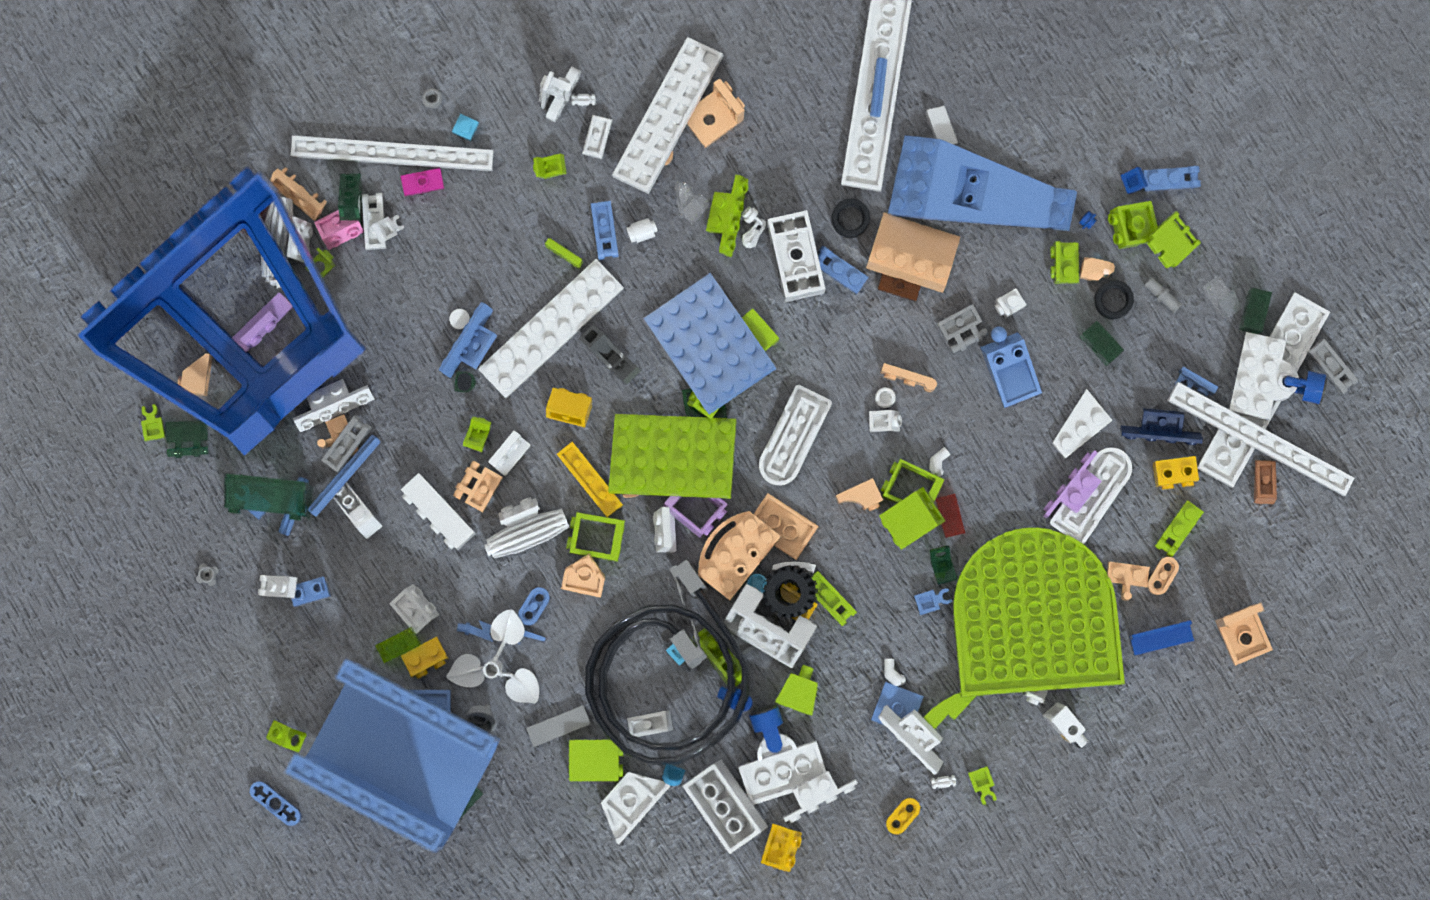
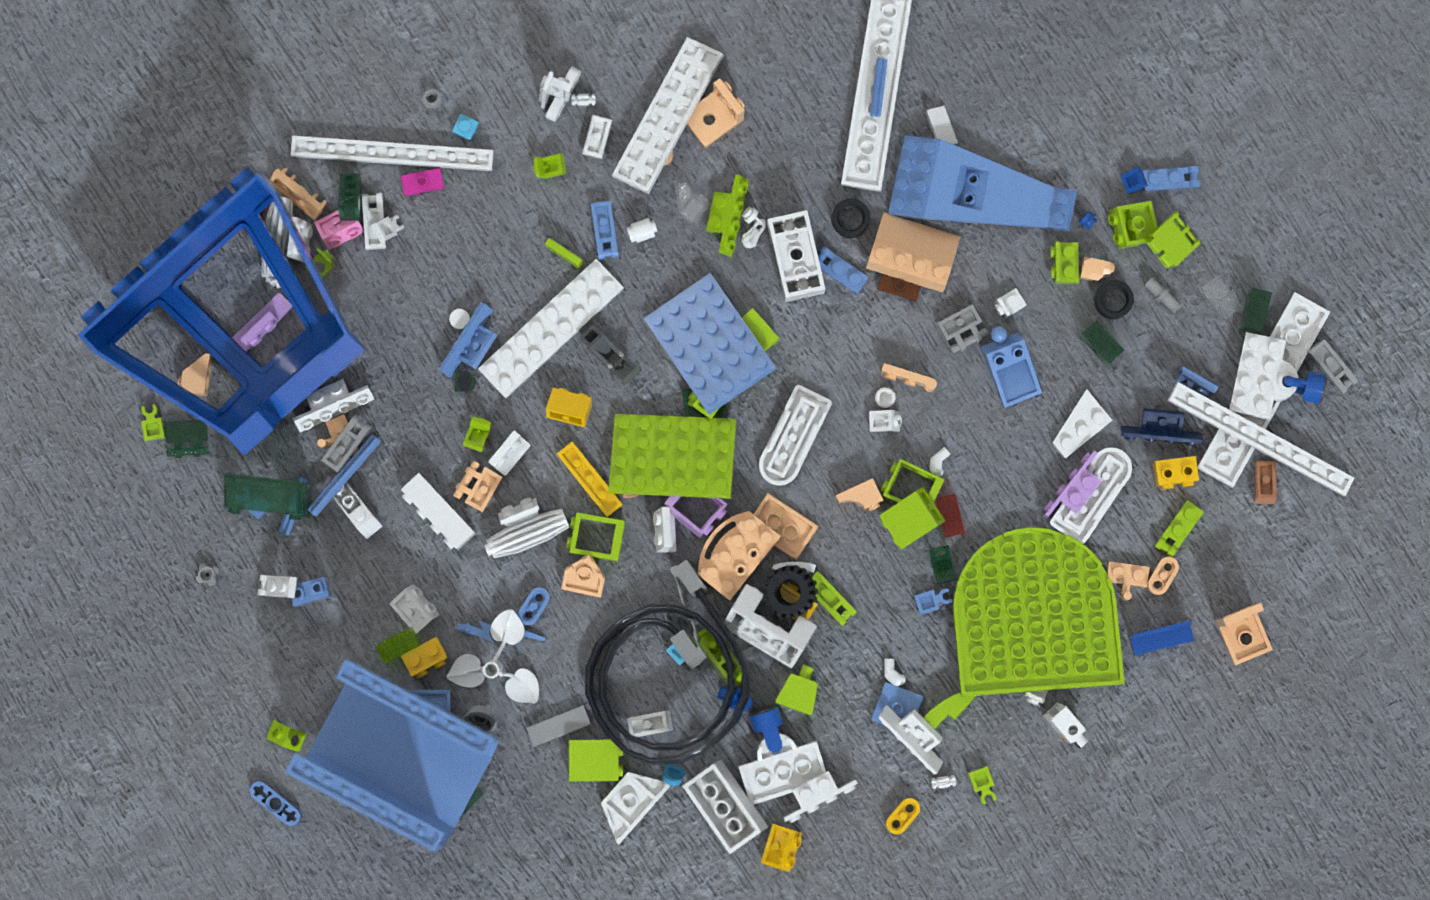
(757, 581): medium azure wheel -> none

